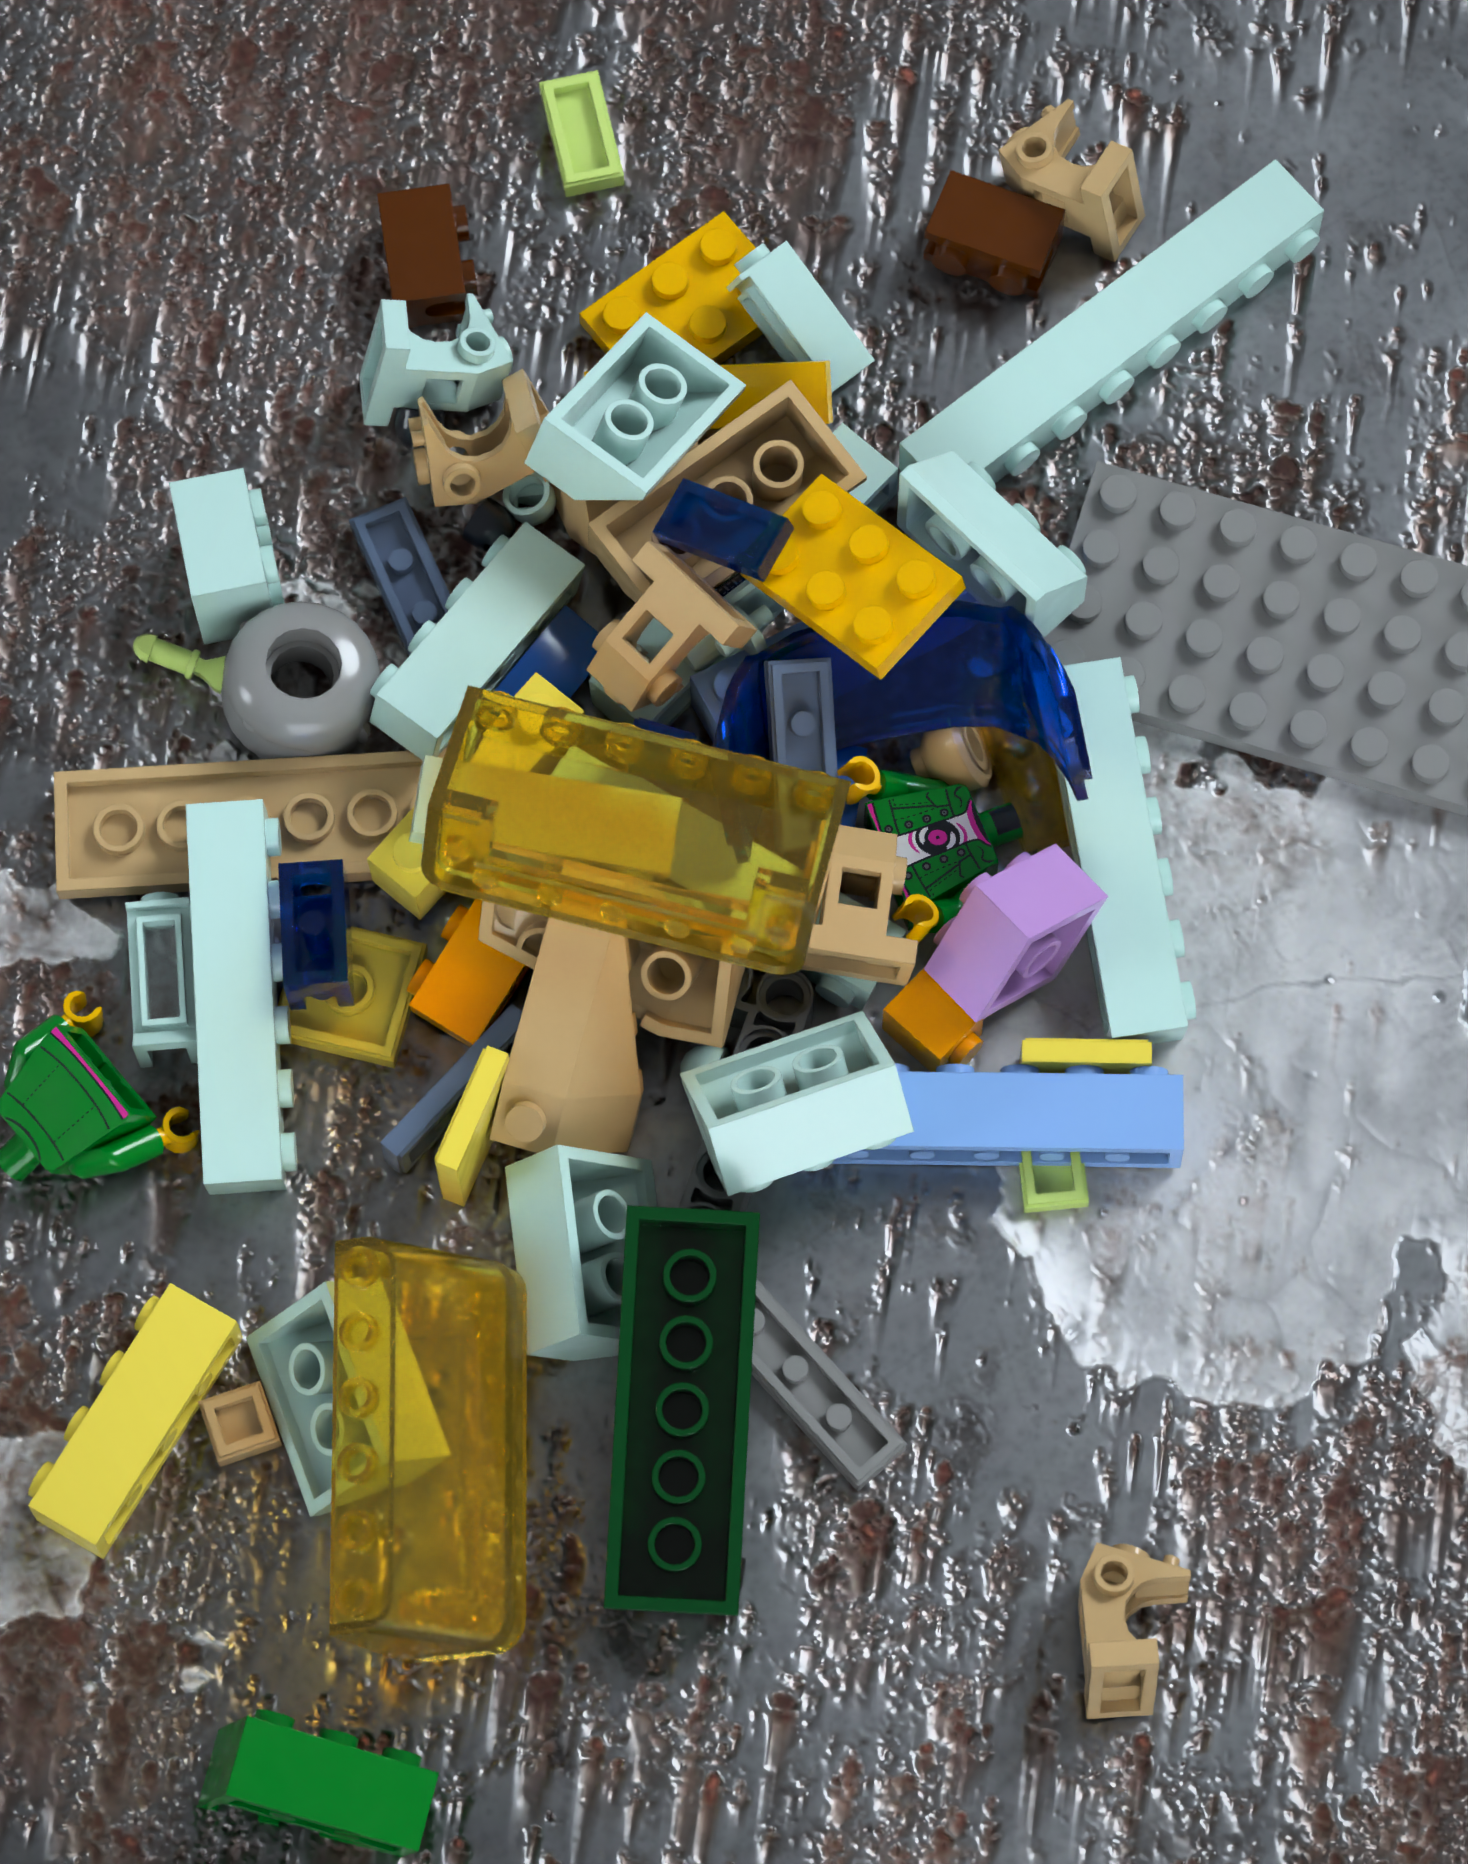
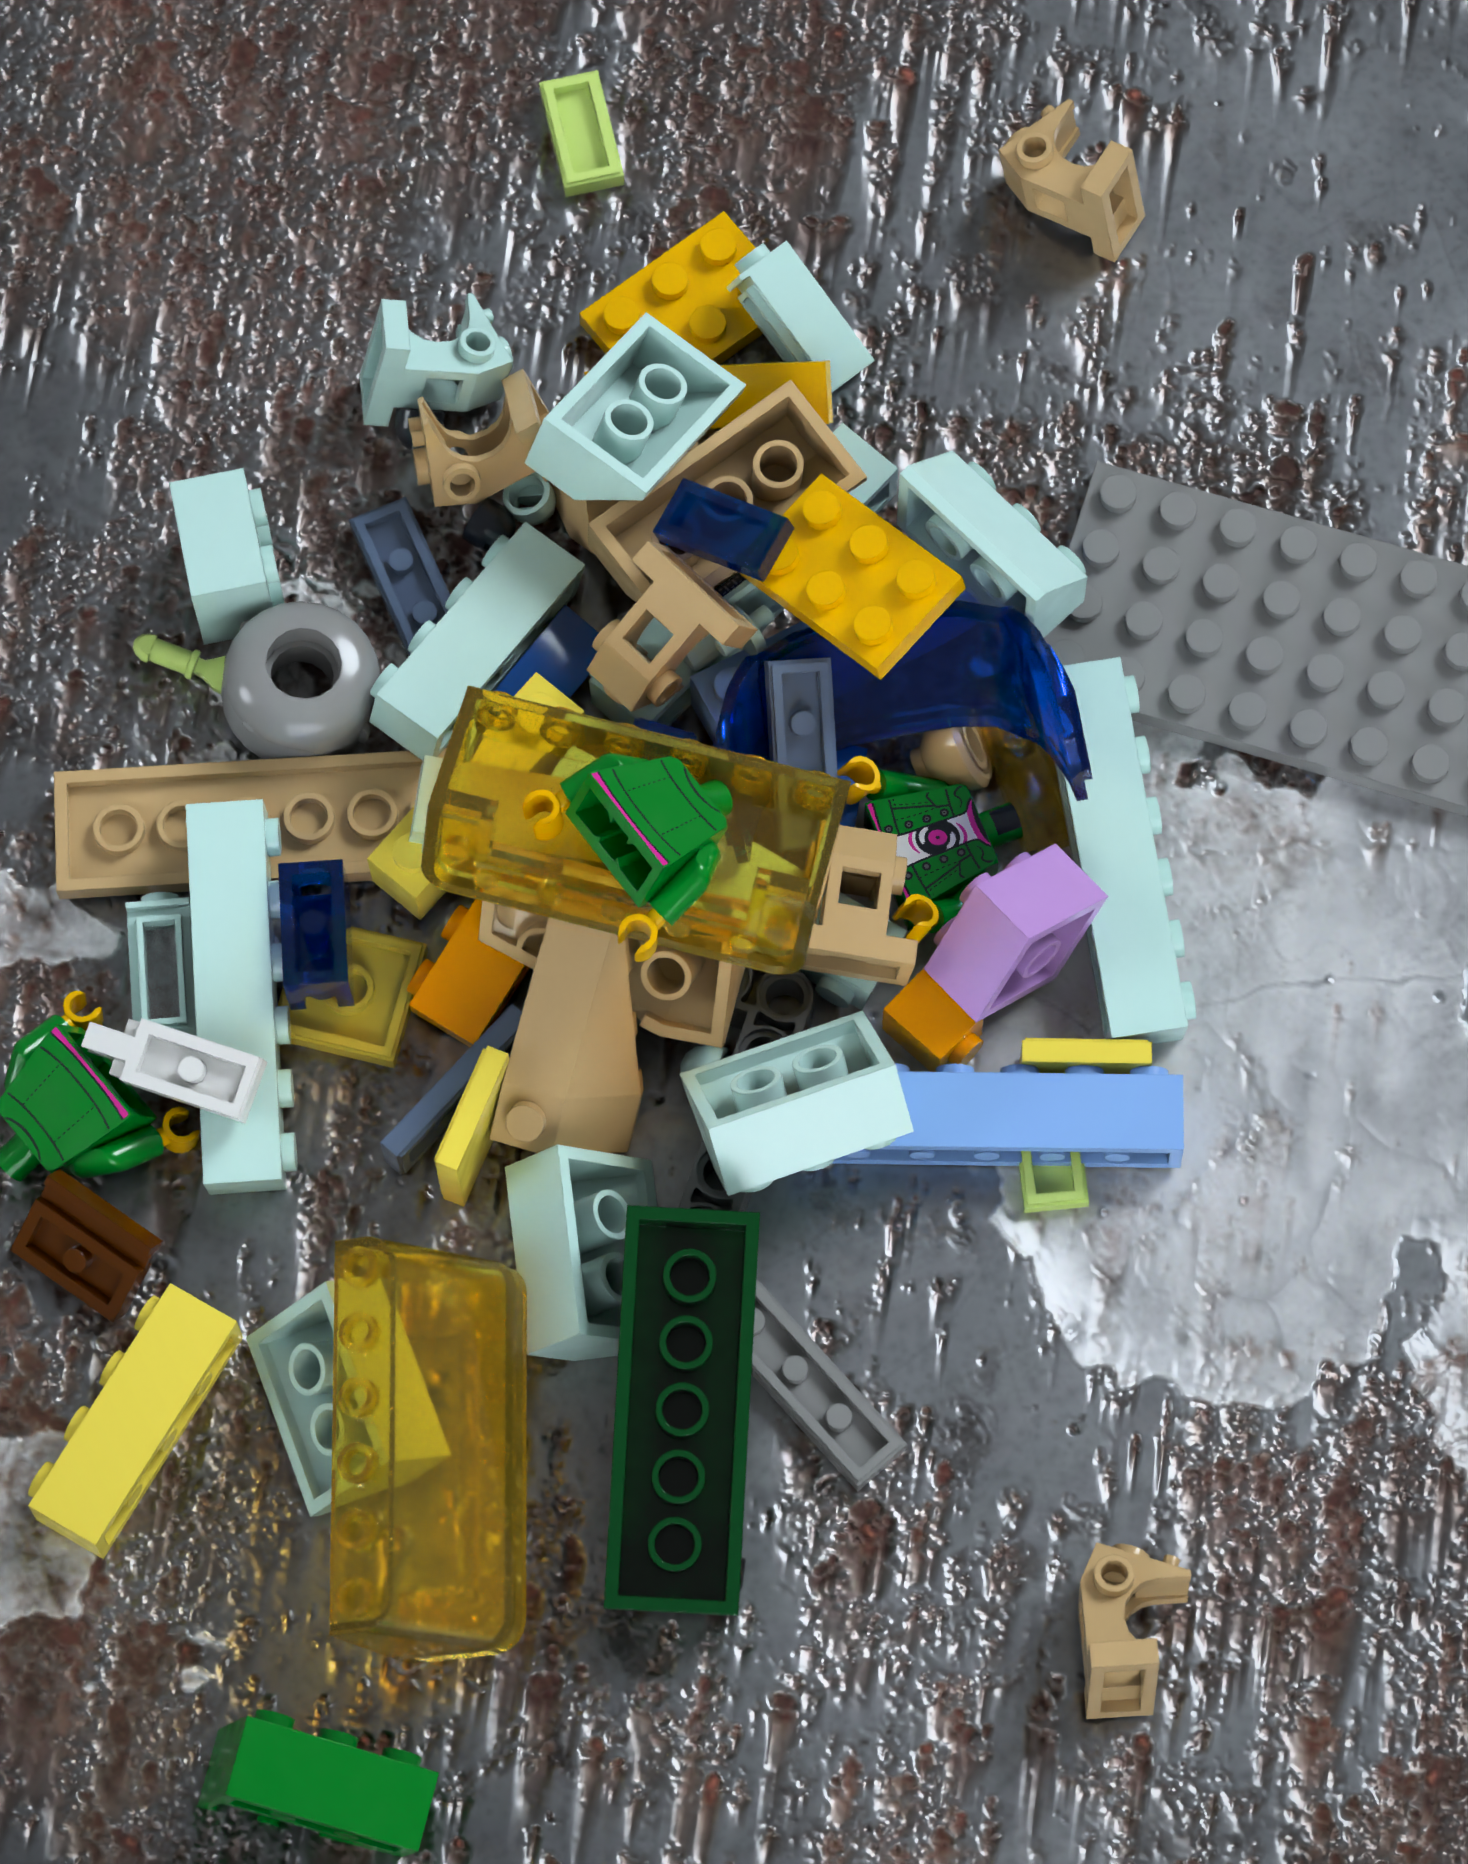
(86, 1245): none -> reddish brown plate
(180, 1066): none -> white hinge
(240, 1423): tan tile -> none
(424, 254): reddish brown brick -> none
(648, 829): none -> green torso
(993, 235): reddish brown brick -> none
(1126, 328): light aqua brick -> none

